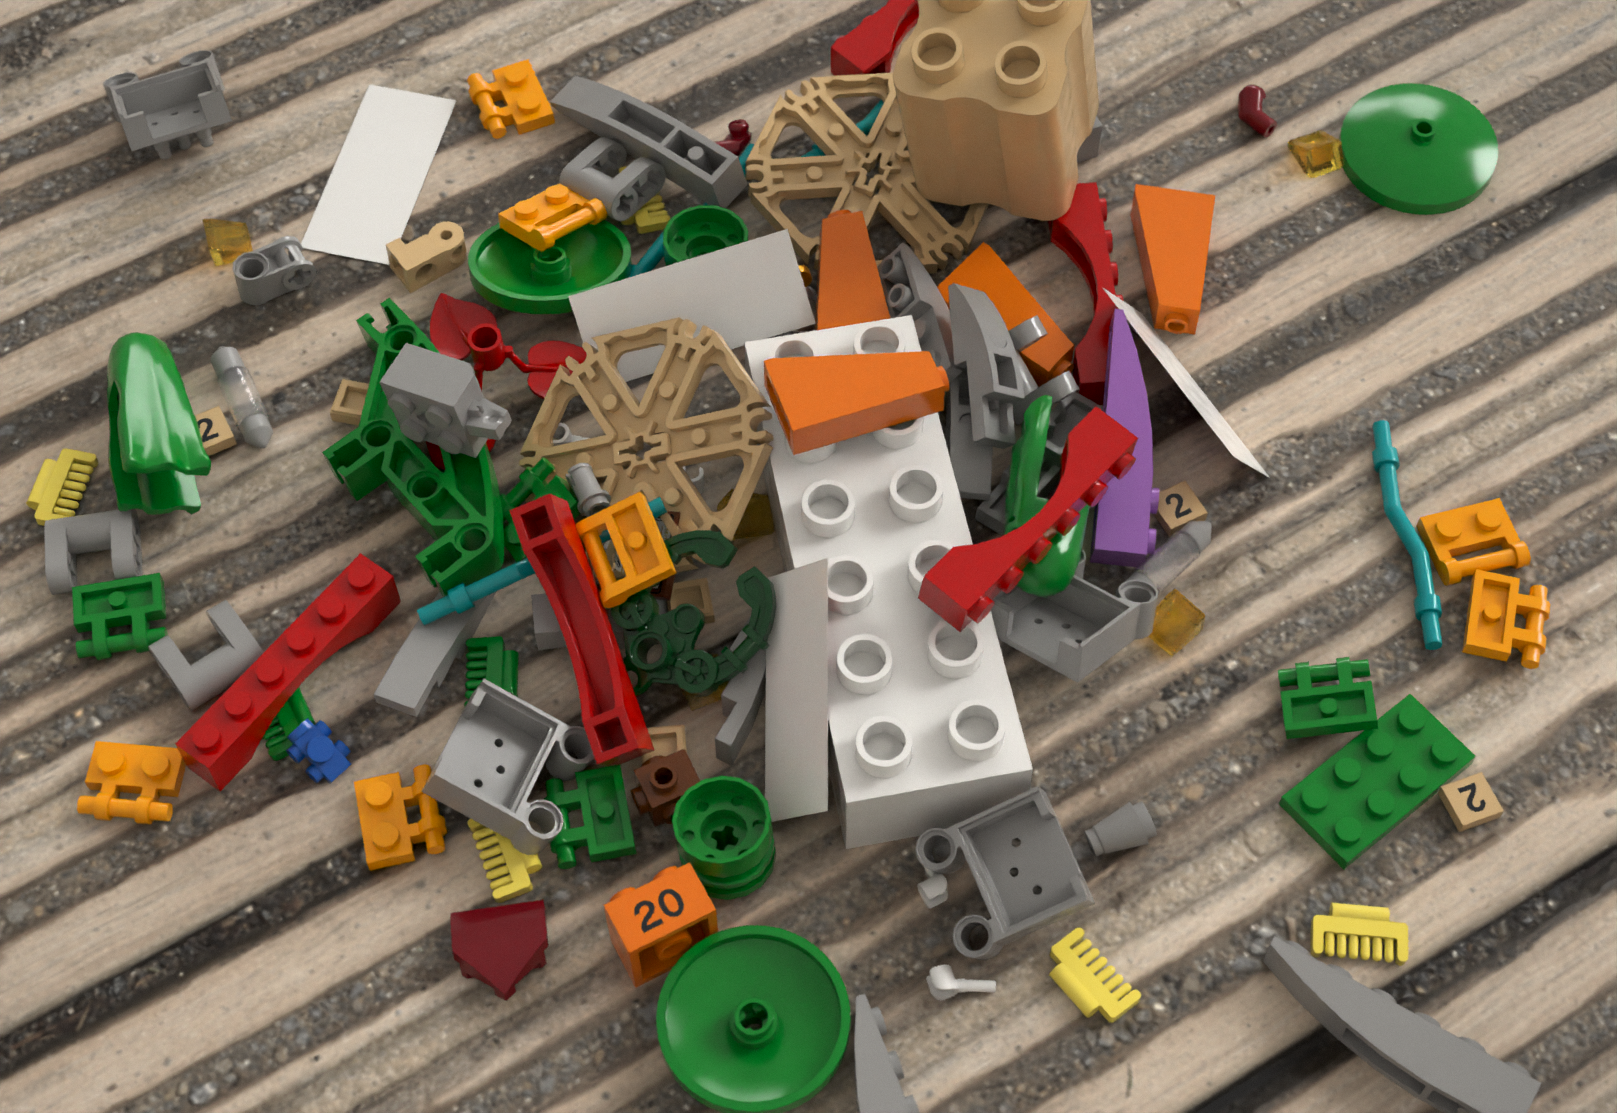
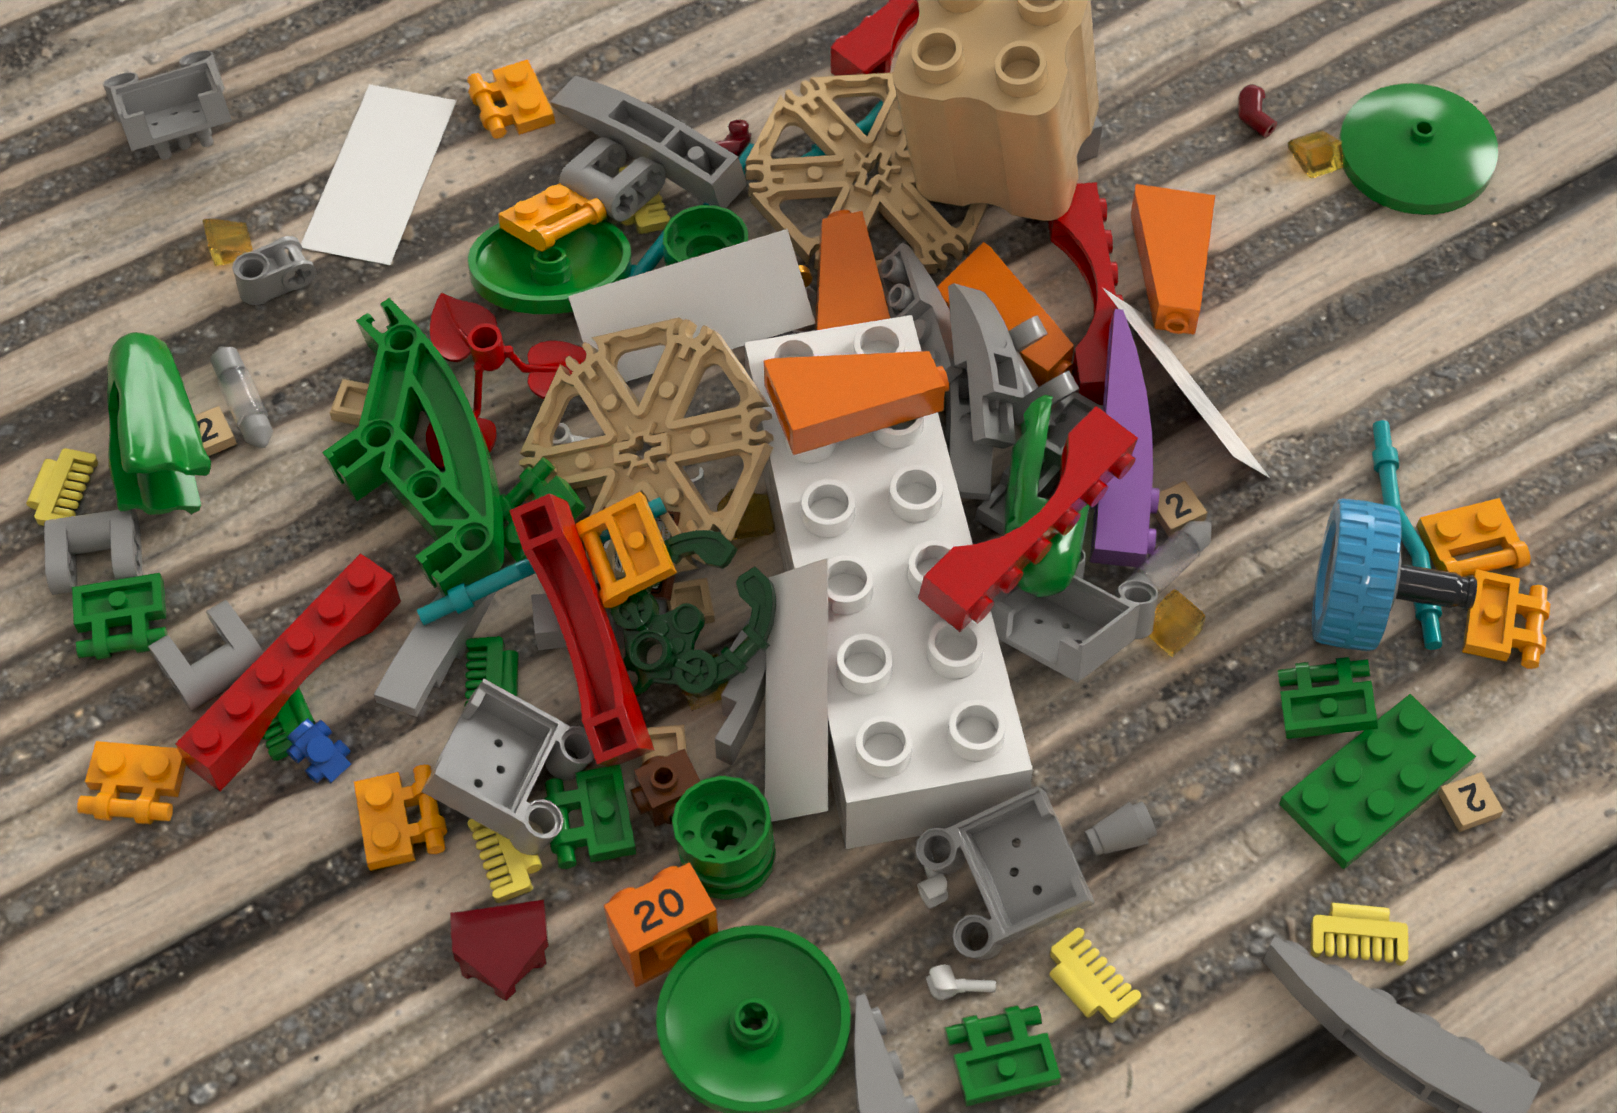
(428, 255): tan leg -> none
(441, 402): light grey hinge -> none
(587, 489): light grey pin -> none
(1007, 1067): none -> green plate
(1364, 575): none -> dark azure wheel

